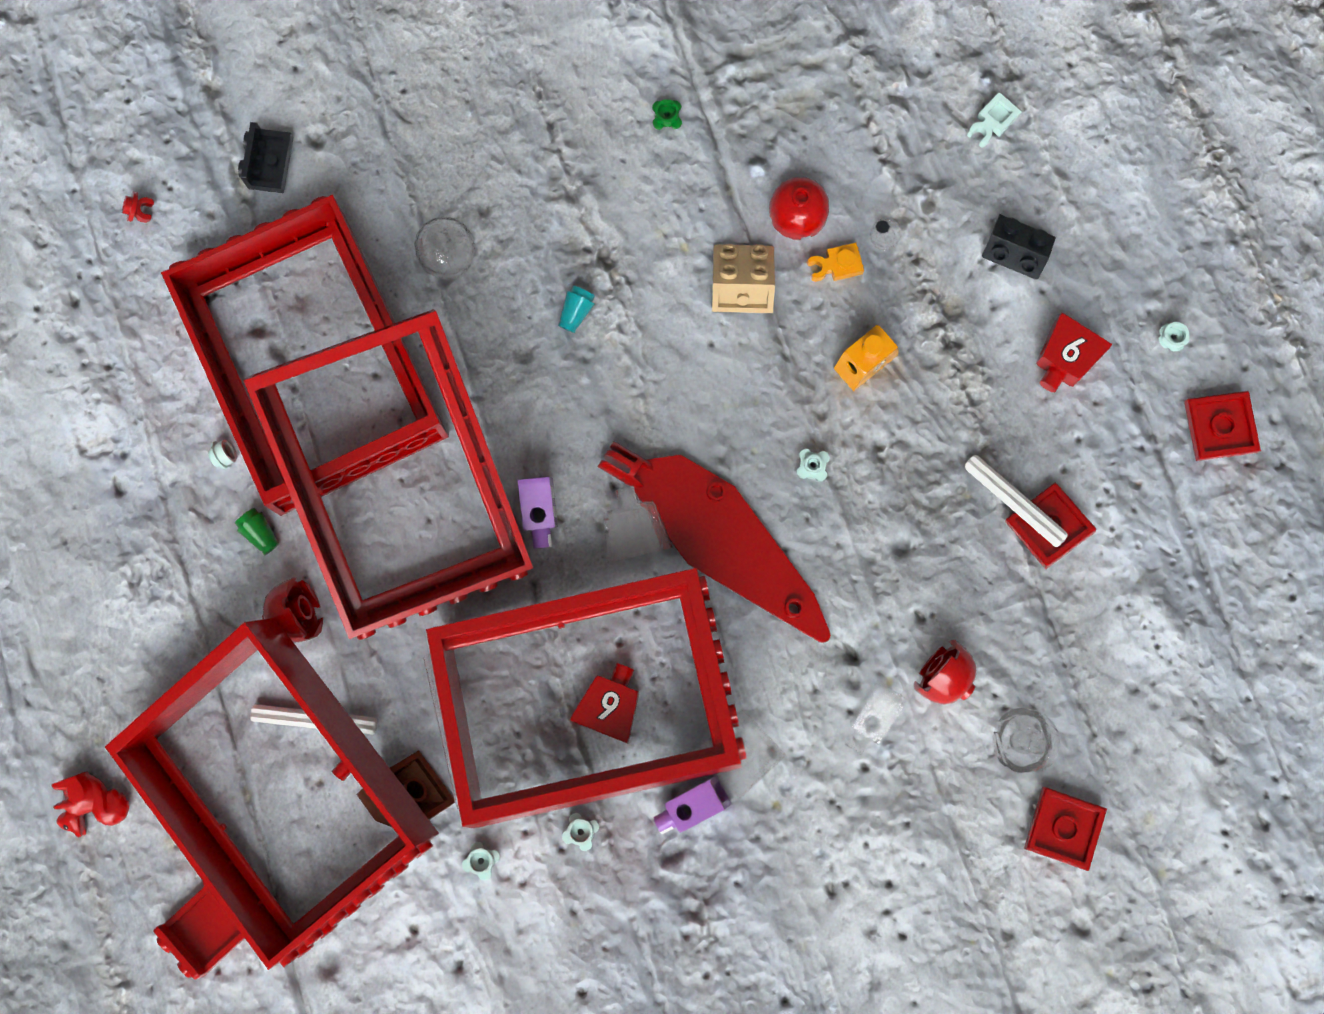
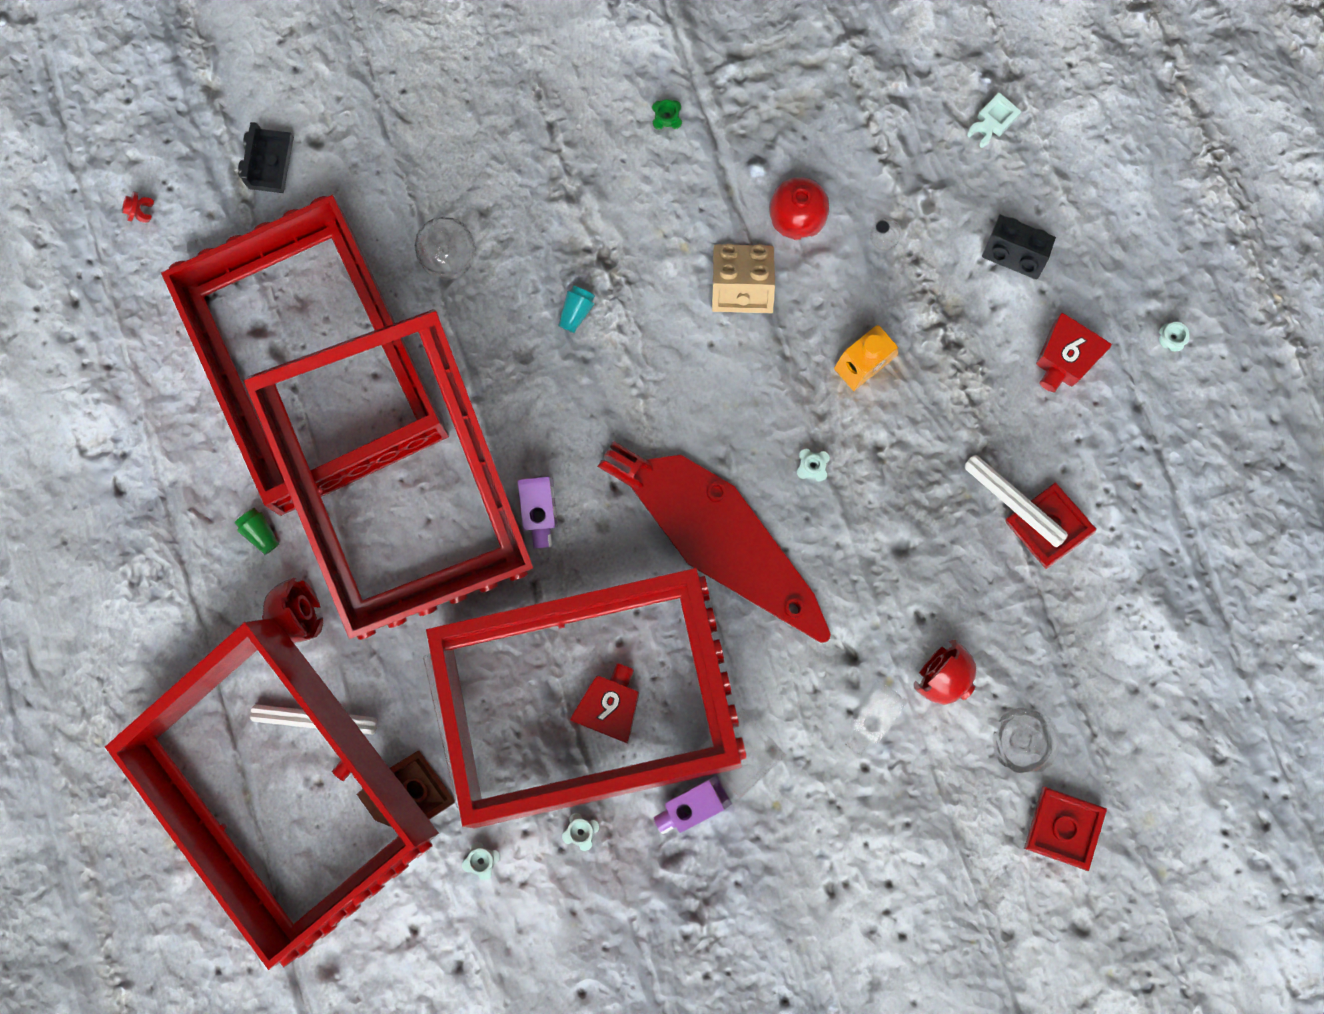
(86, 795): red animal -> none
(199, 935): red panel -> none
(222, 454): light aqua plate -> none
(633, 528): clear torso -> none
(840, 261): light orange plate -> none
(1222, 426): red plate -> none

